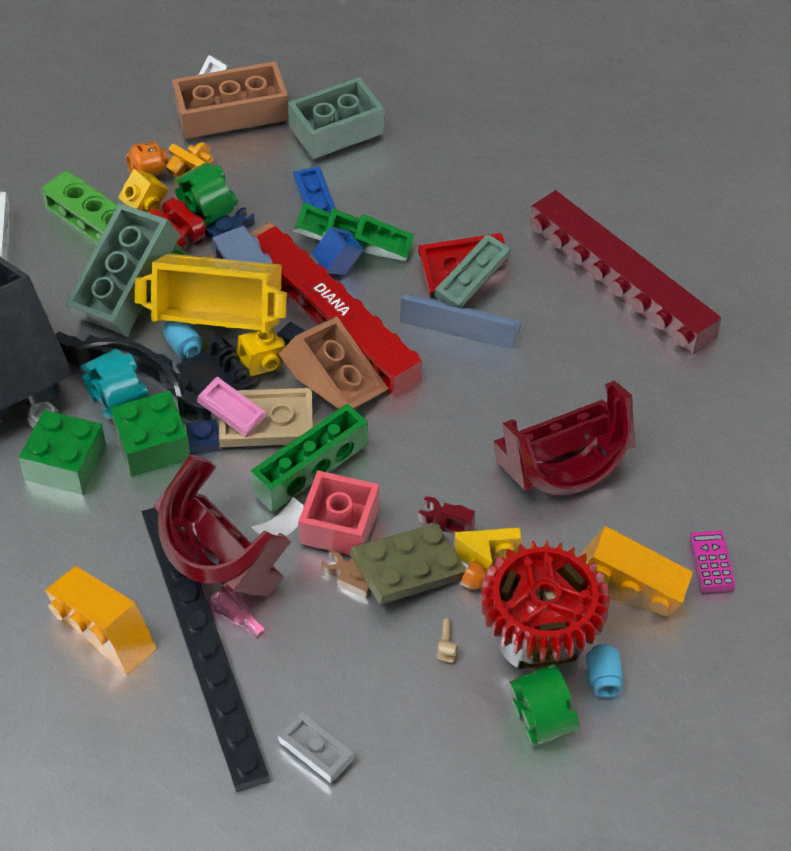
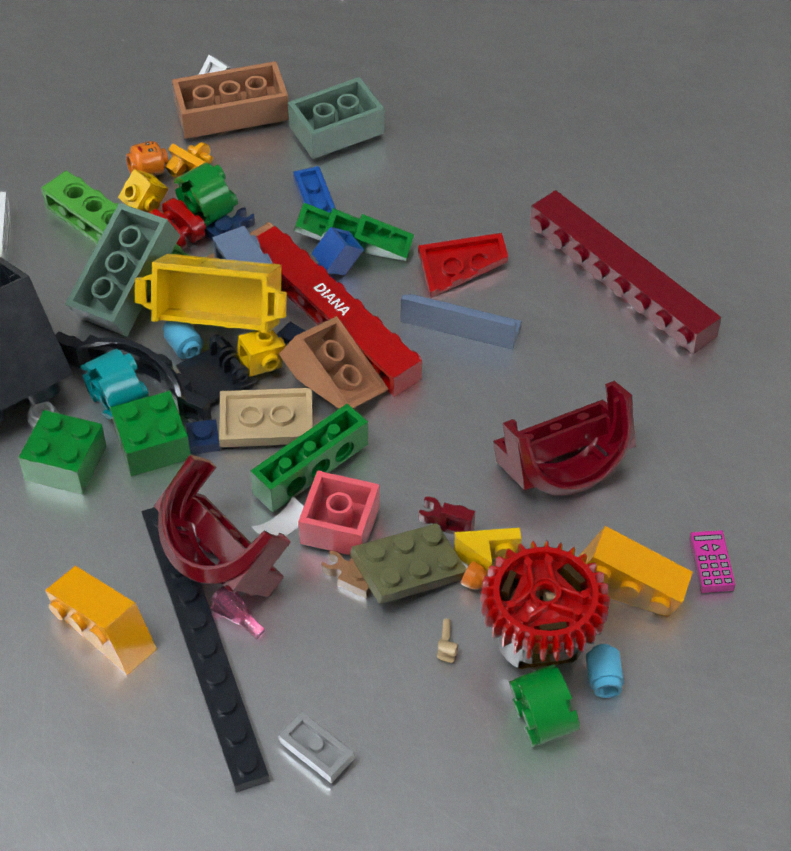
(231, 406): bright pink tile -> none
(472, 272): sand green plate -> none

